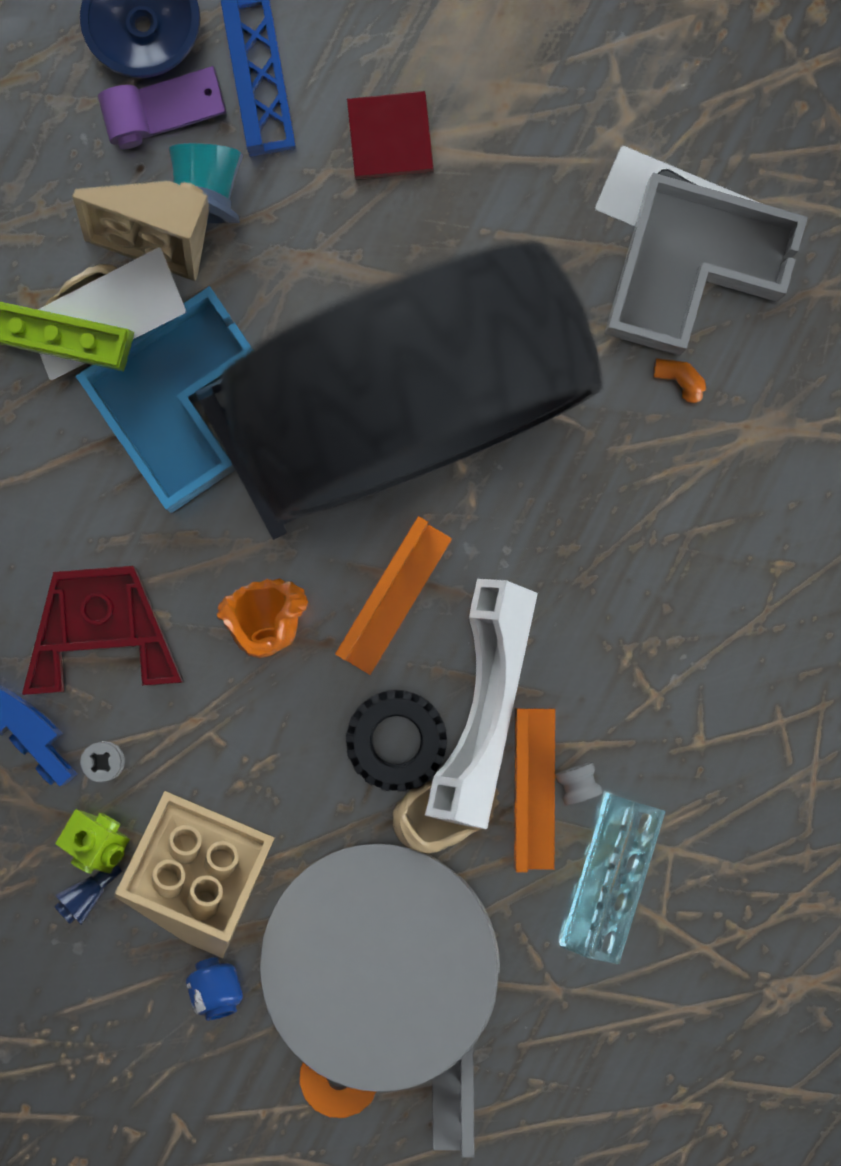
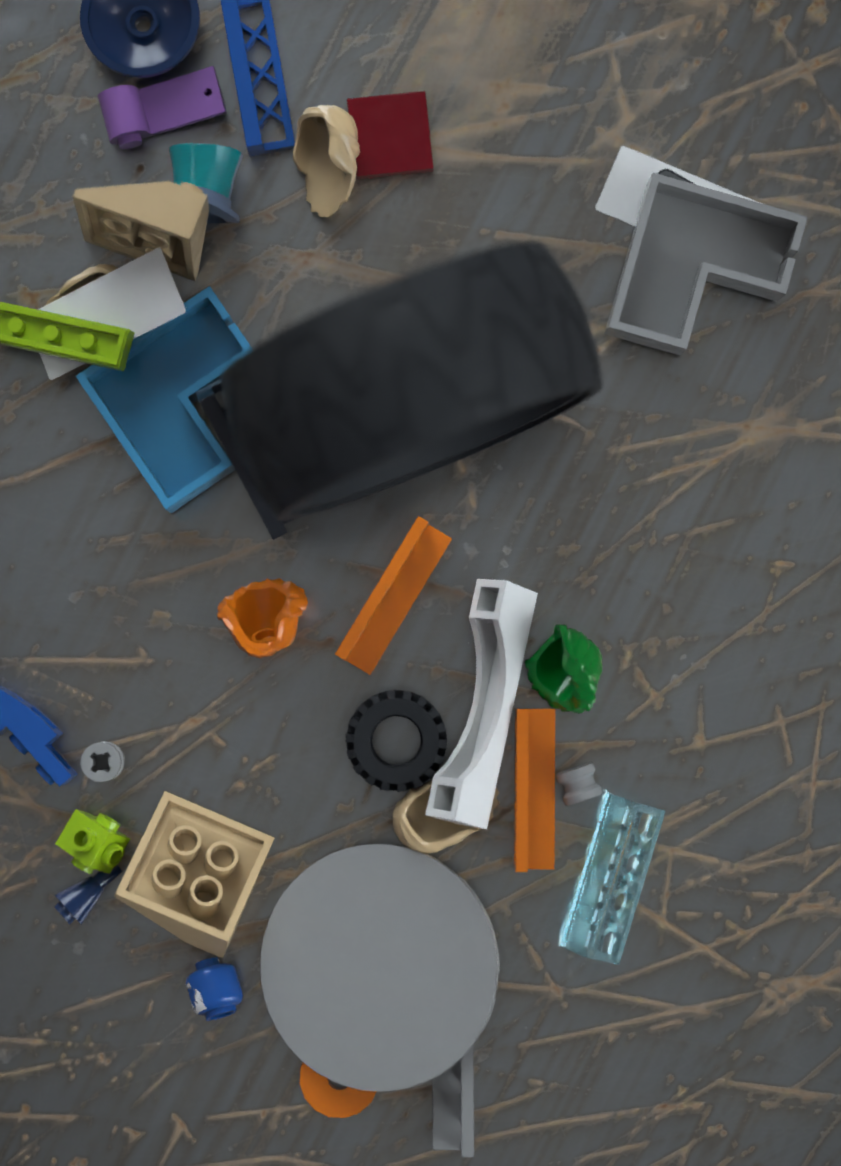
(97, 612): dark red wing -> none
(327, 156): none -> tan hair
(566, 670): none -> green hair
(685, 375): orange arm -> none

